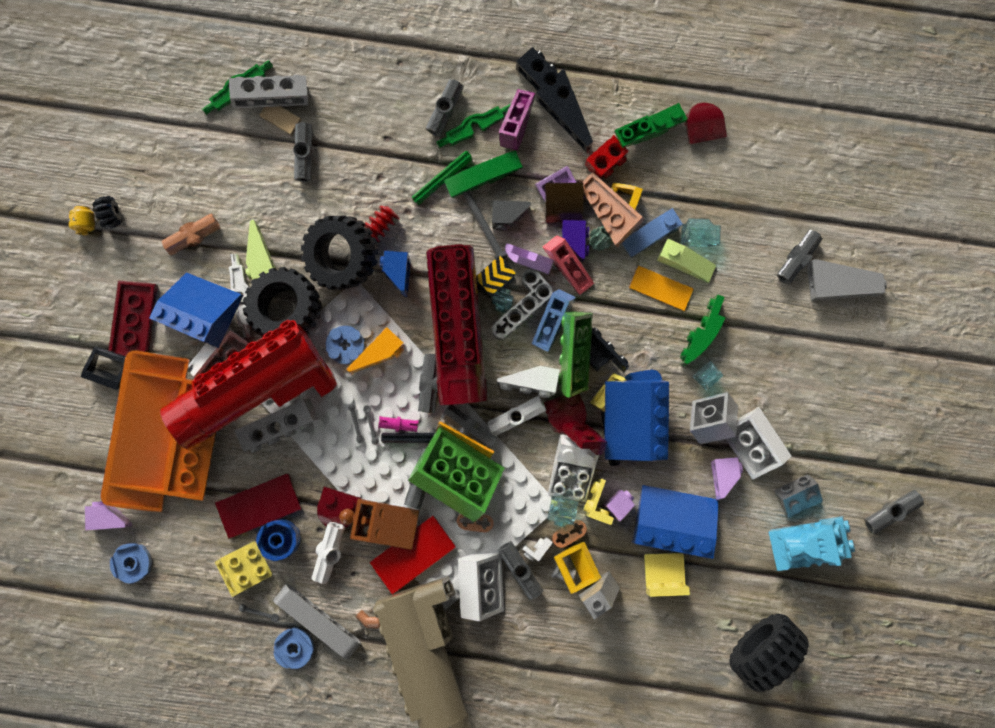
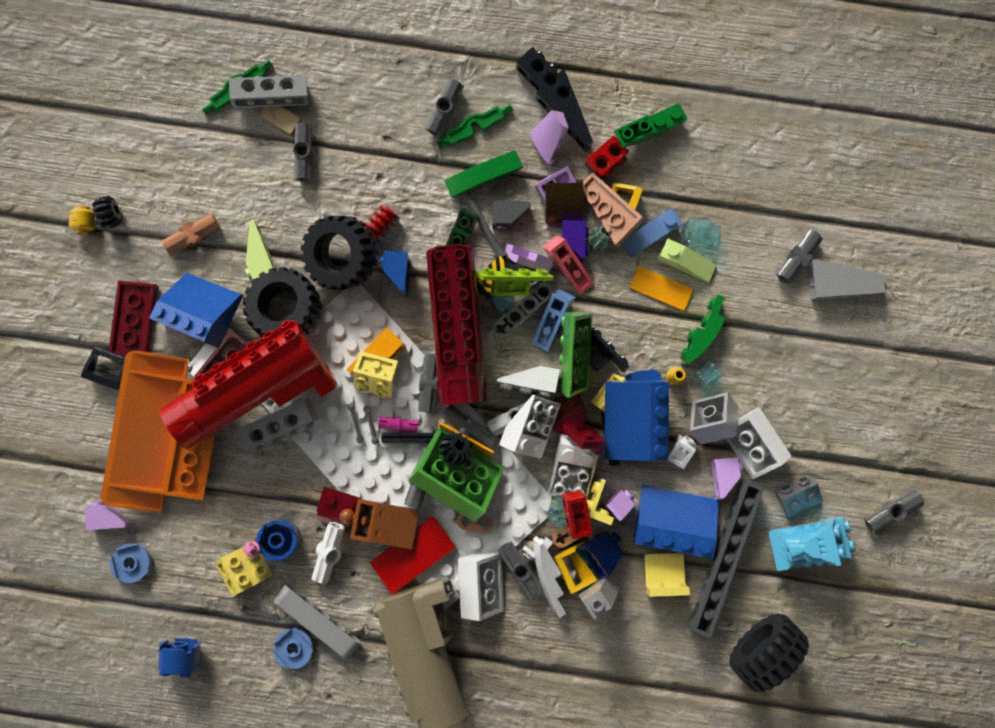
(179, 657): none -> blue brick
(239, 285): white piece -> none
(251, 549): none -> bright pink axle
(258, 505): dark red tile -> none
(337, 337): medium blue plate -> none
(368, 622): nougat arm -> none
(374, 374): none -> light yellow bracket
(439, 179): green axle -> none
(455, 449): none -> black gear
(463, 227): none -> dark green slope
(512, 282): none -> lime bracket
(516, 120): magenta slope -> none
(531, 427): none -> white slope
(547, 573): none -> white slope
(549, 134): none -> lavender slope
(577, 514): none -> red brick
(601, 553): none -> clear blue torso
(671, 376): none -> yellow cone
(682, 451): none -> white bracket
(705, 123): dark red slope -> none
(725, 558): none -> dark grey brick

